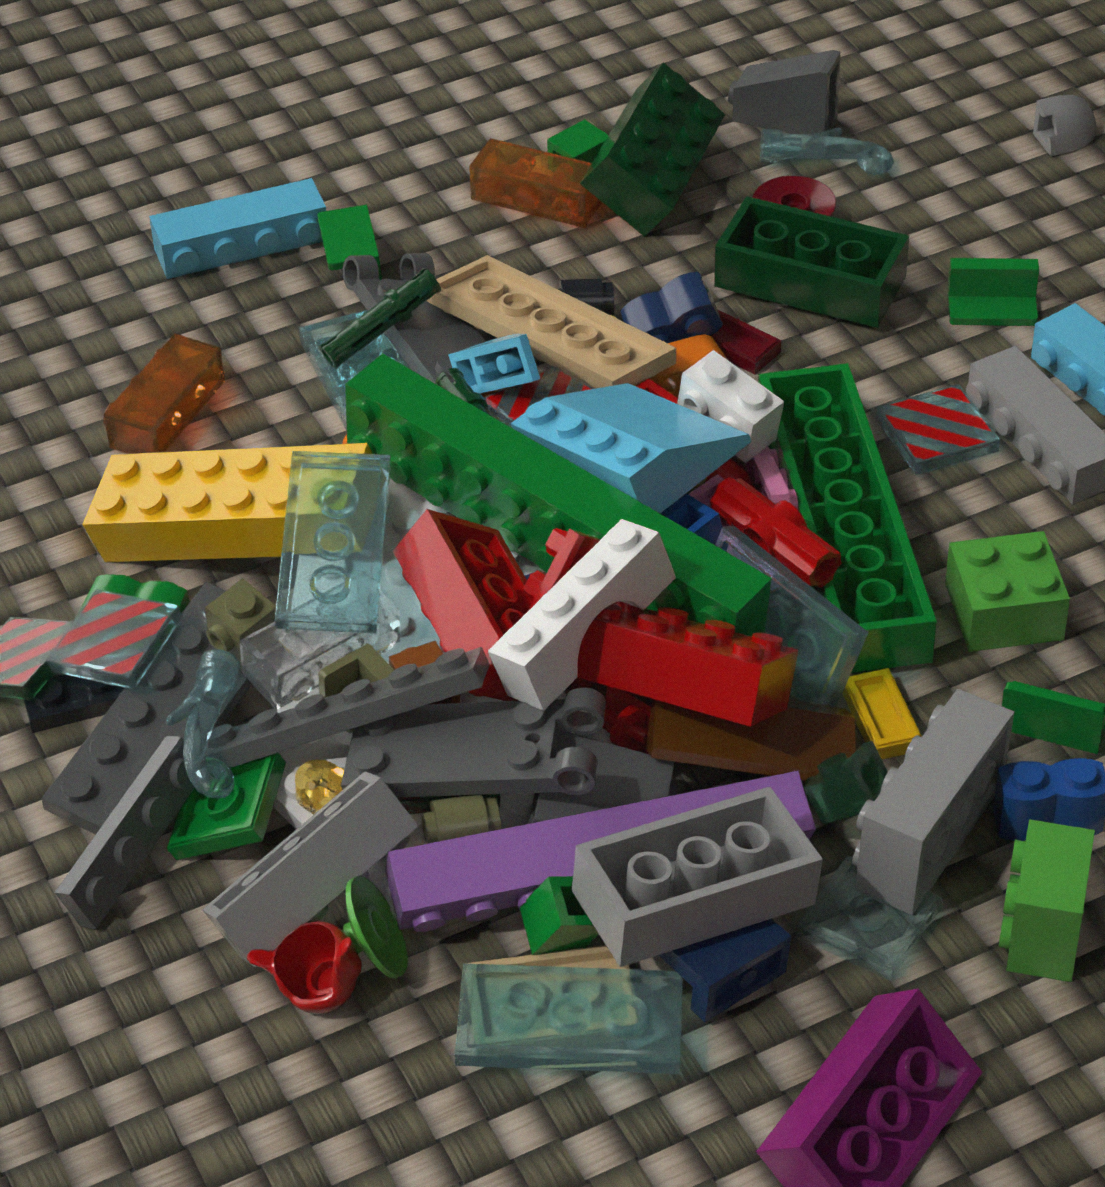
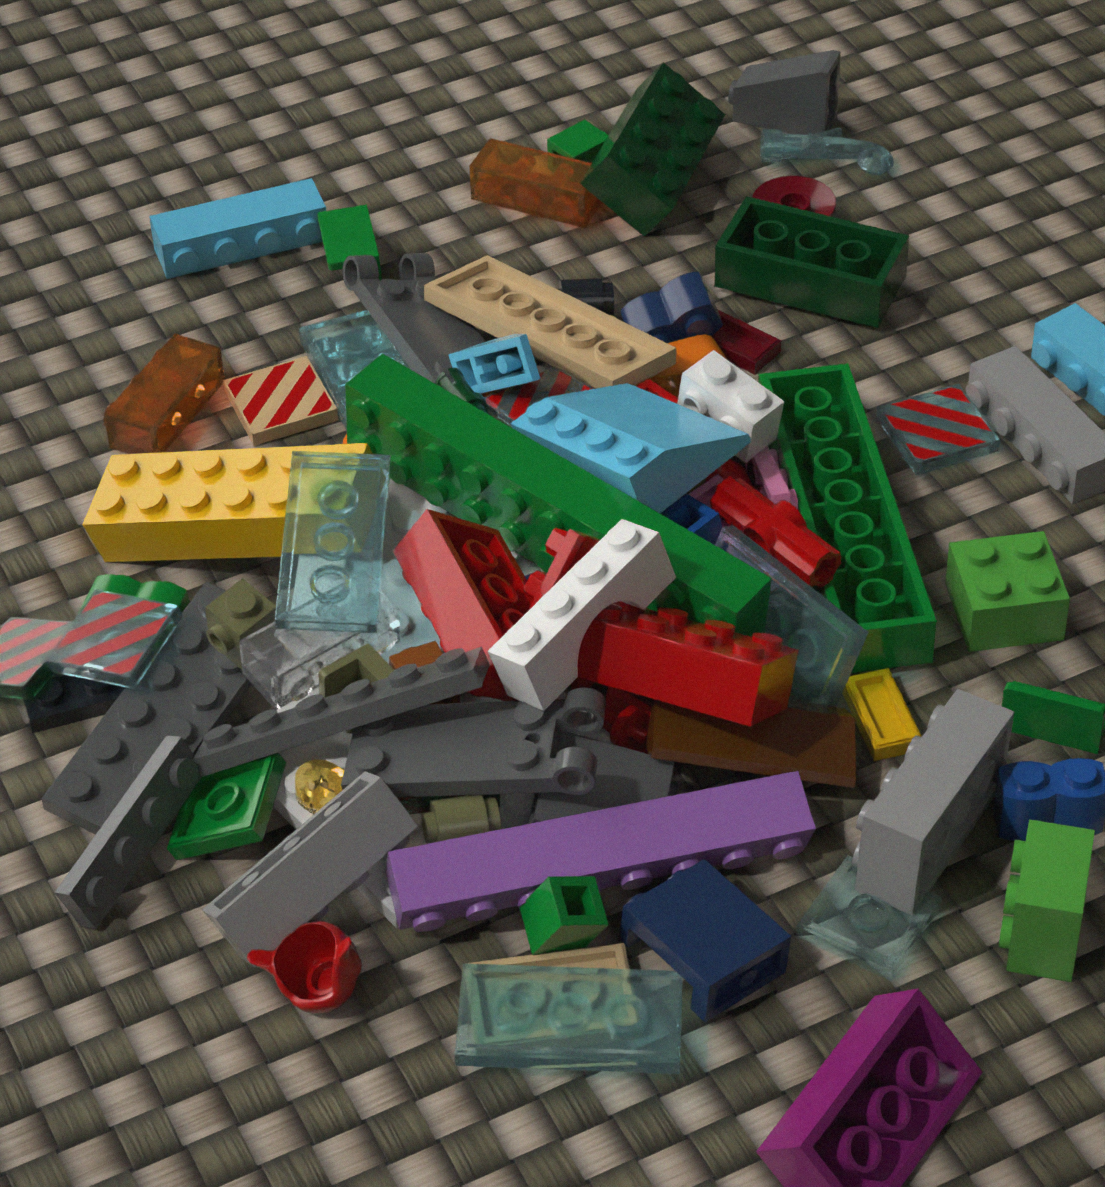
(214, 680): clear light blue plant -> none
(280, 400): none -> tan tile
(374, 927): bright green dish -> none
(394, 307): dark green pin -> none
(695, 875): light grey brick -> none
(846, 783): clear green brick -> none
(993, 291): green panel -> none
(1064, 124): light grey brick -> none

